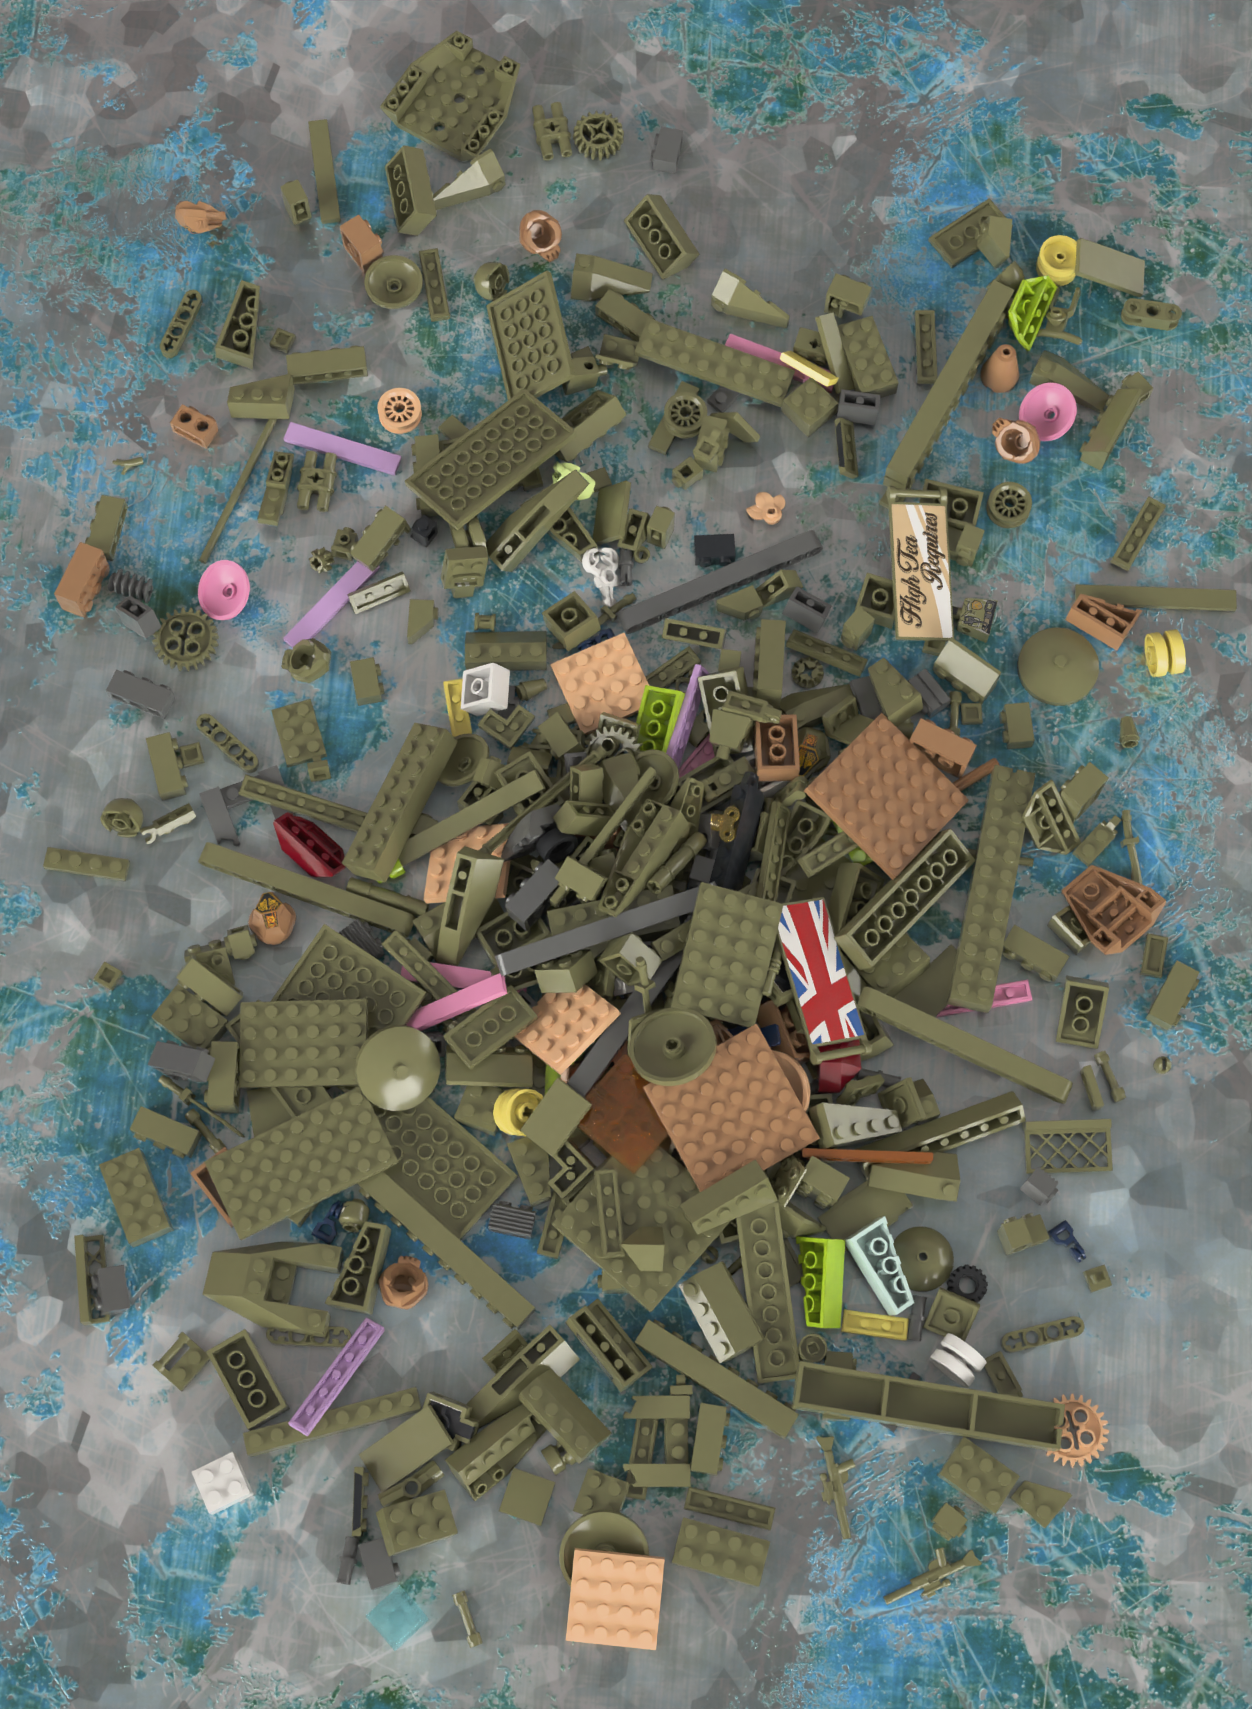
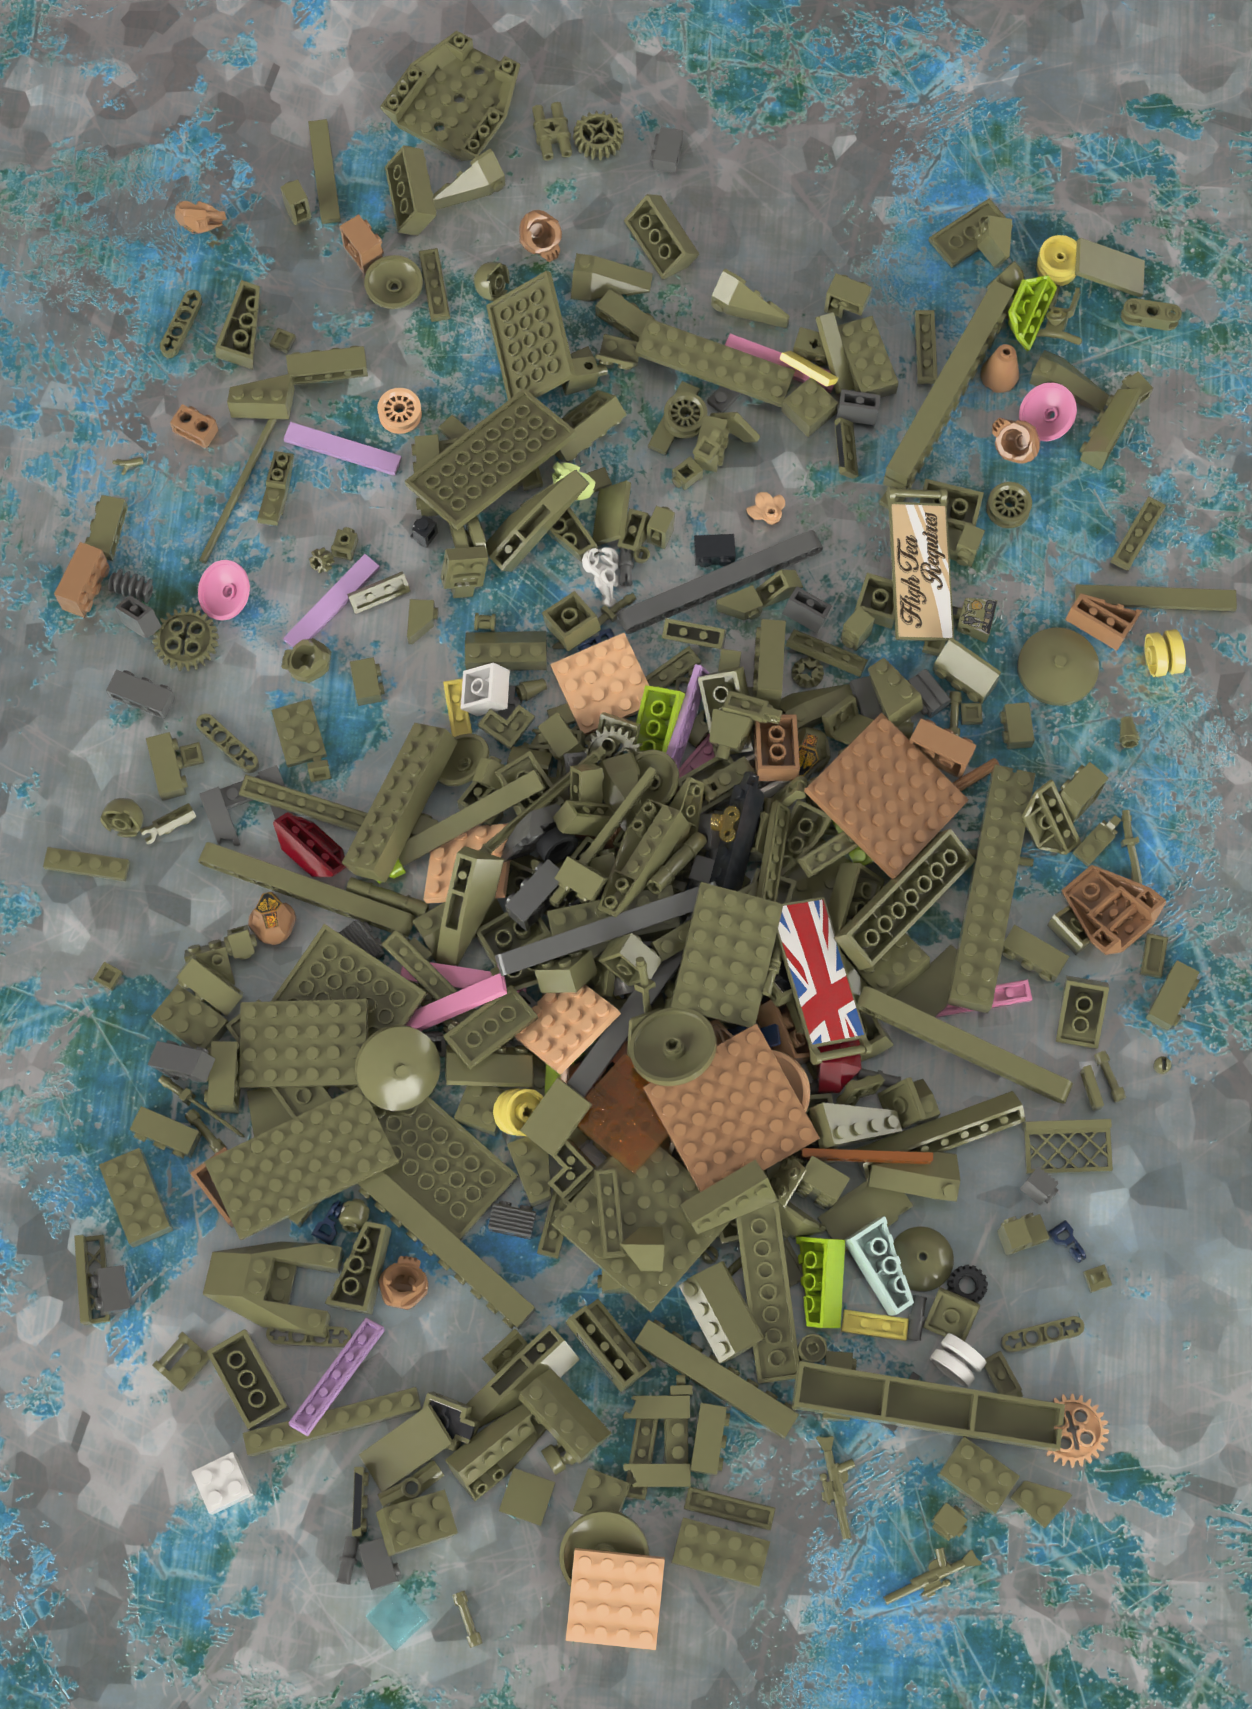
(325, 481): olive pin -> none
(379, 538): olive wedge -> none

